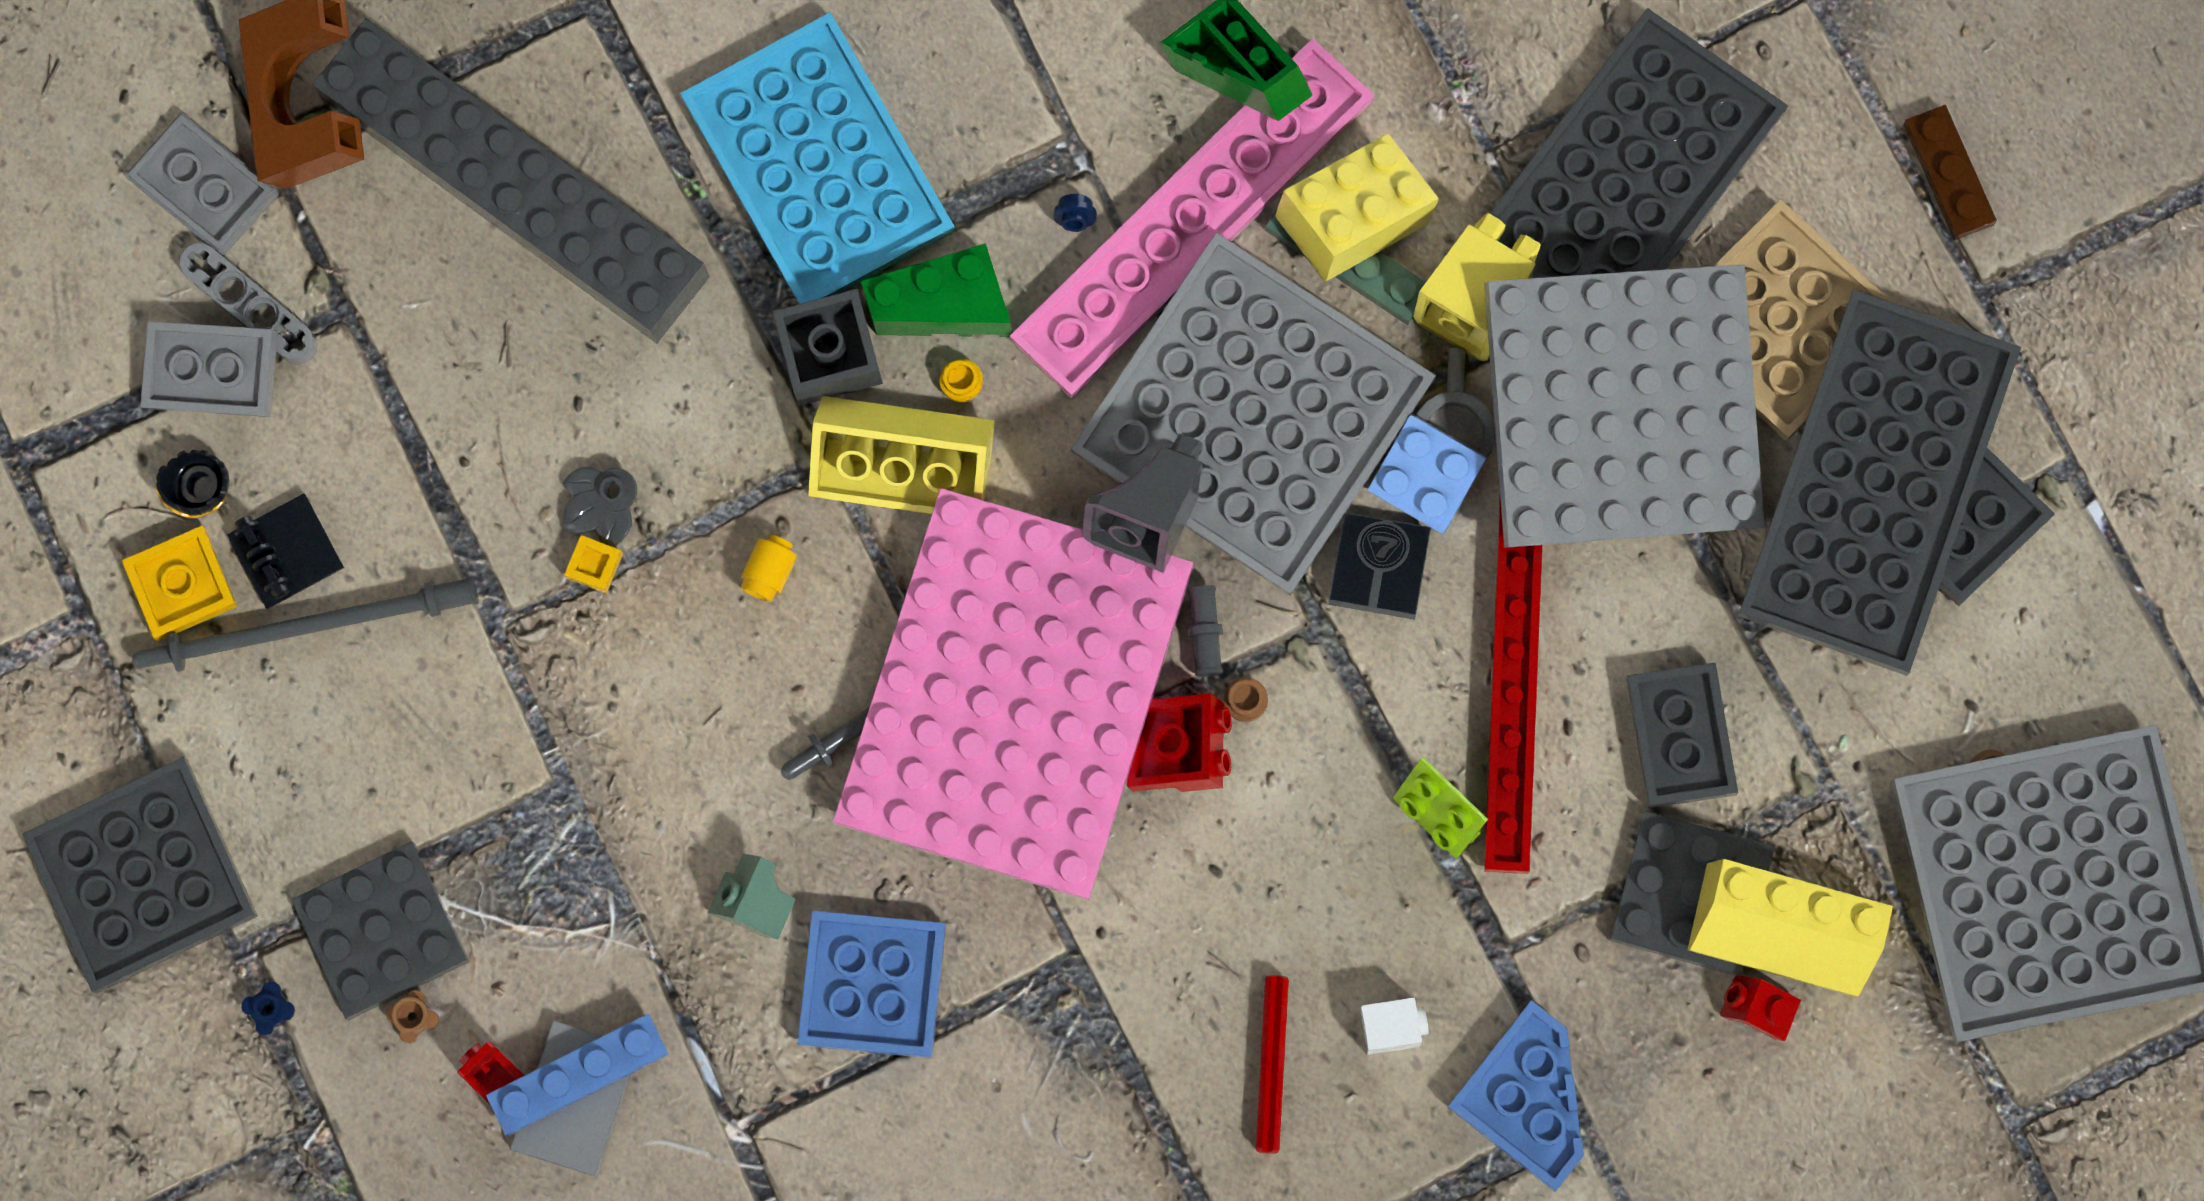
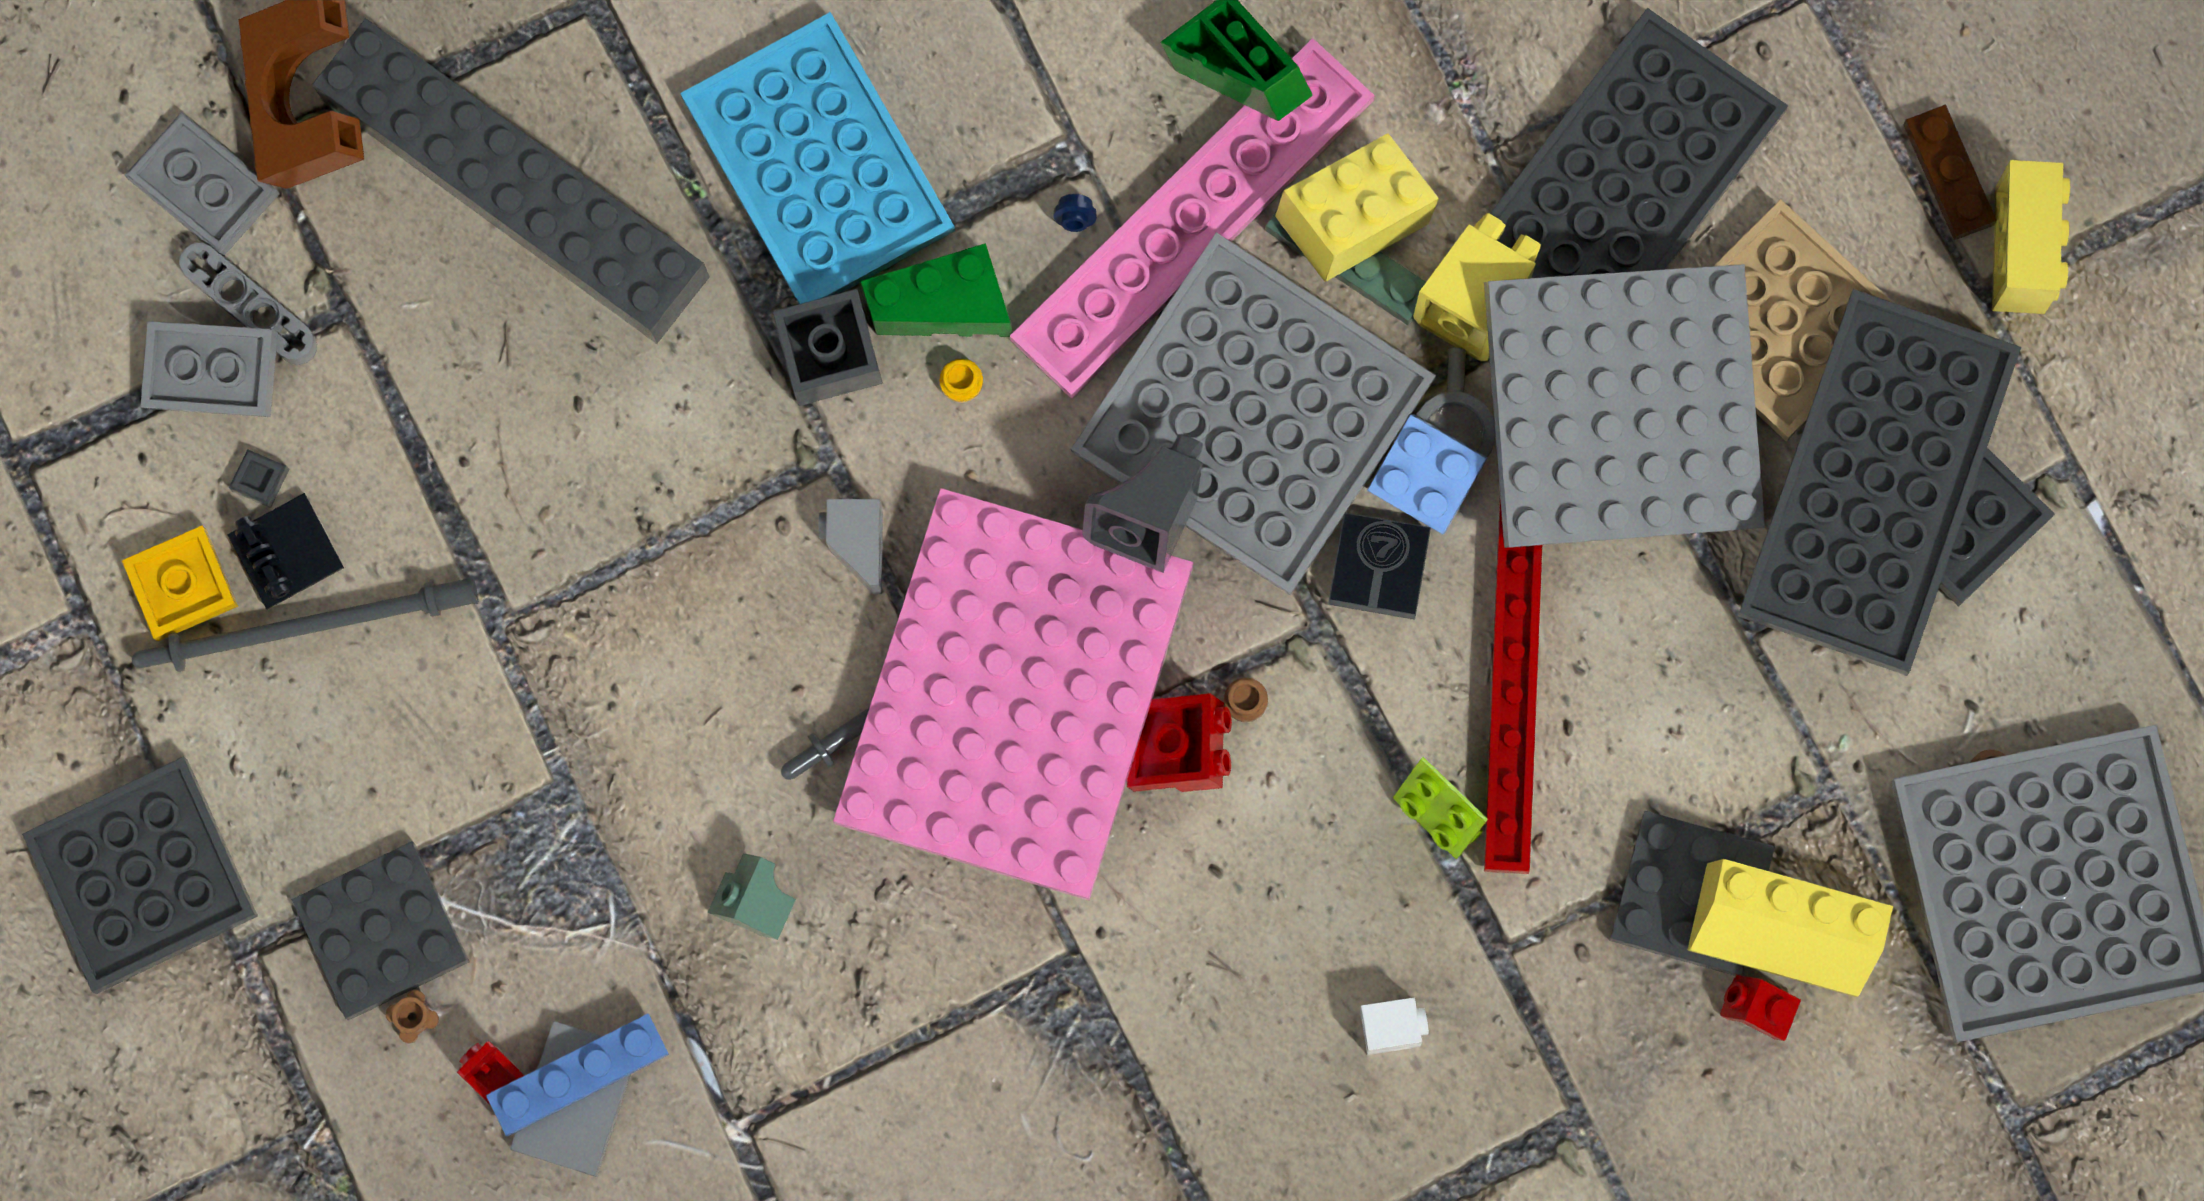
(193, 484): black hair -> none
(259, 478): none -> dark grey tile
(280, 1010): dark blue plate -> none
(593, 564): yellow plate -> none
(595, 508): dark grey plate -> none
(768, 568): yellow brick -> none
(856, 537): none -> light grey slope
(872, 984): medium blue plate -> none
(896, 454): light yellow slope -> none
(1205, 630): dark grey pin -> none
(1272, 1064): red axle -> none
(1527, 1098): medium blue plate -> none
(1682, 735): dark grey plate -> none
(2029, 237): none -> light yellow brick

